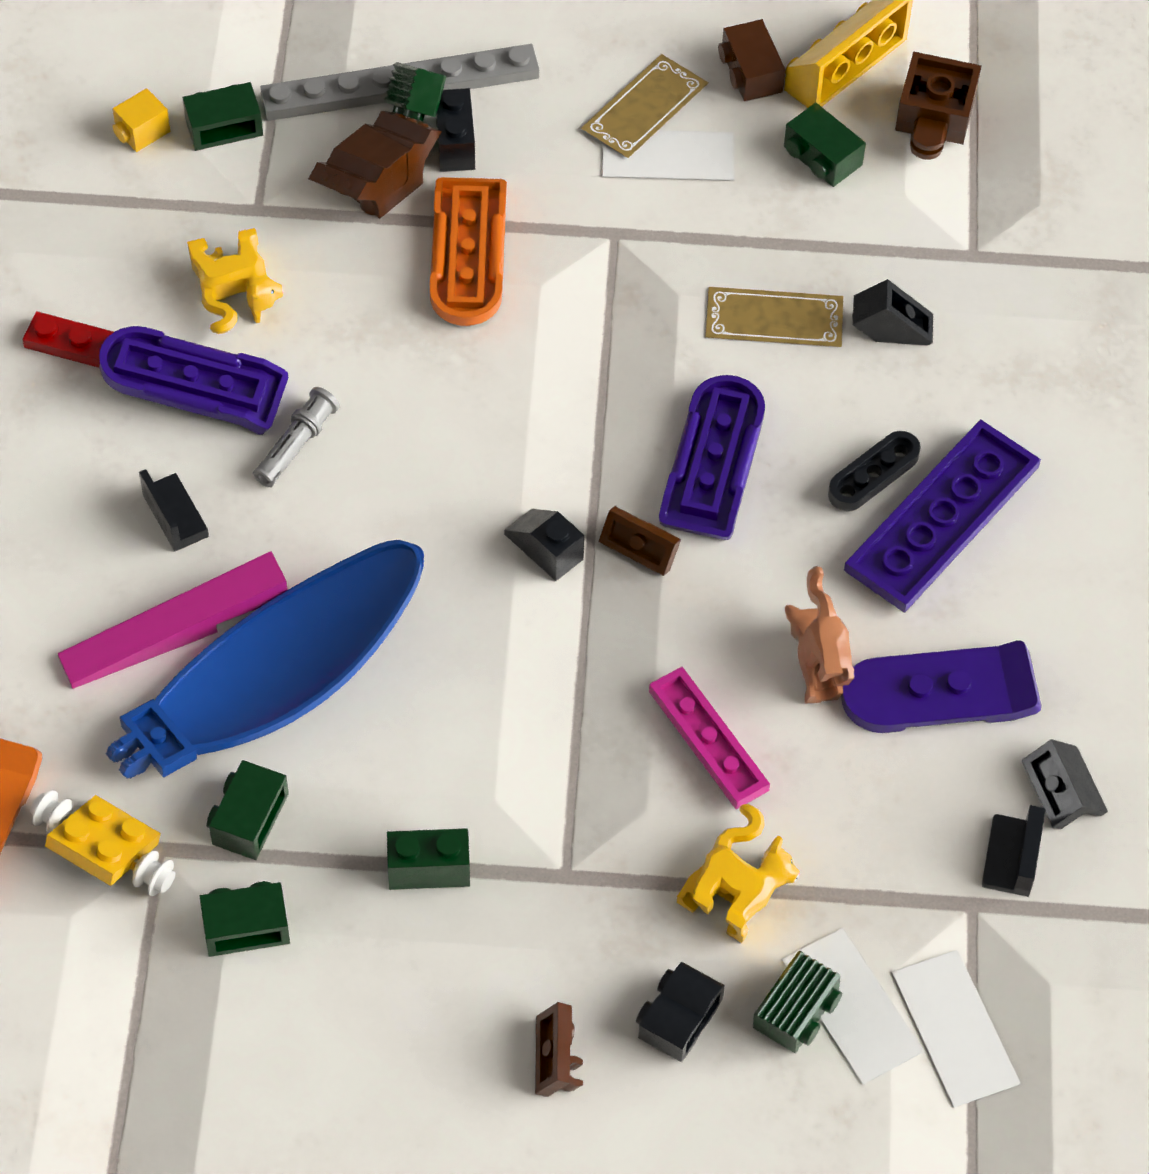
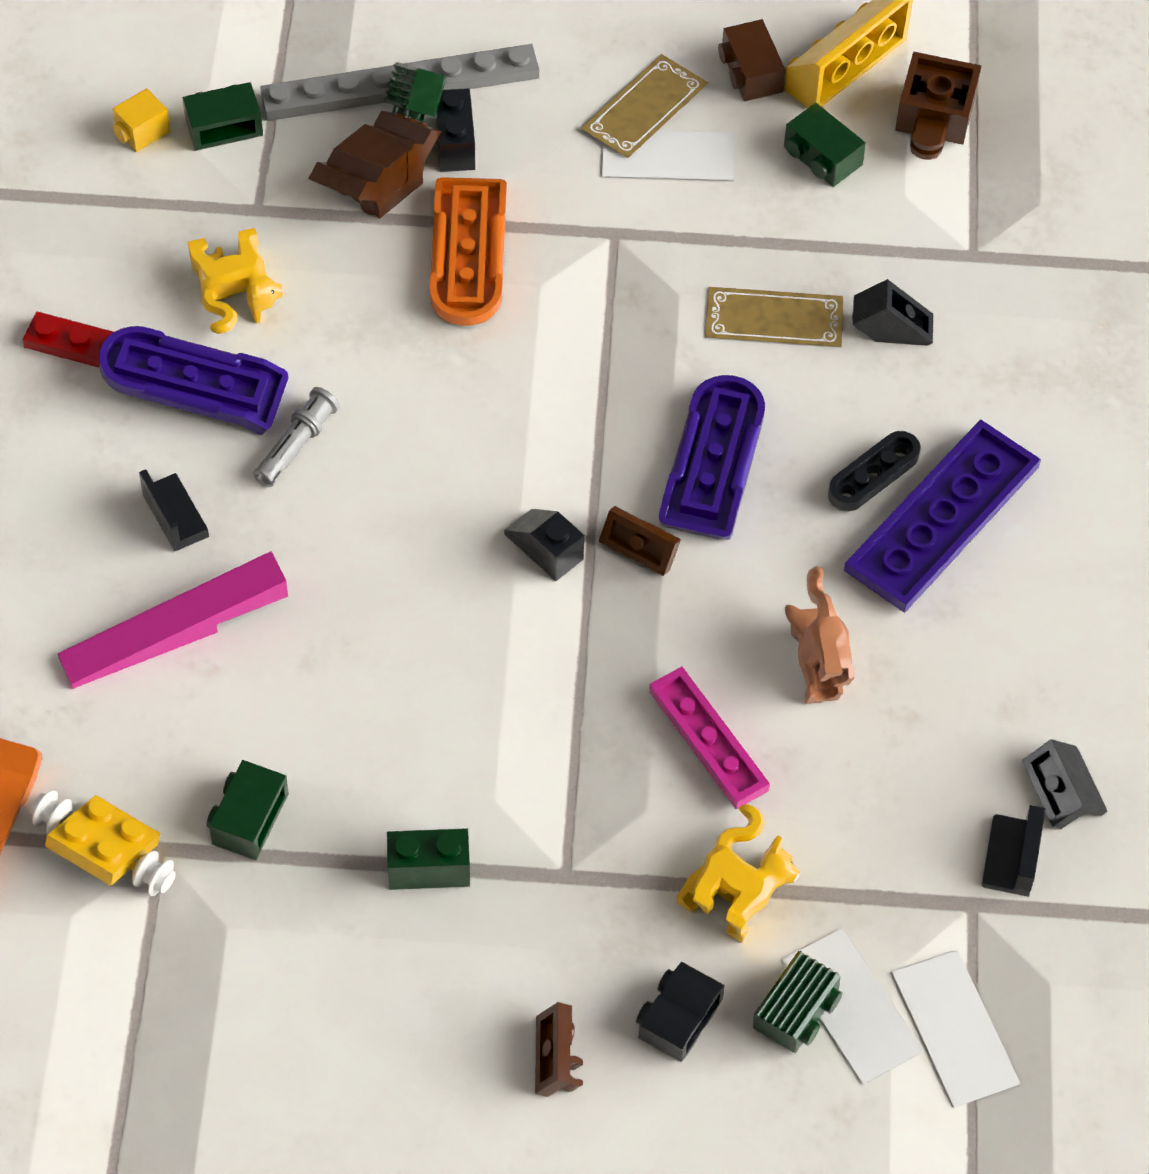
(244, 918): dark green piece -> none
(274, 662): blue windscreen -> none
(943, 688): dark purple piece -> none

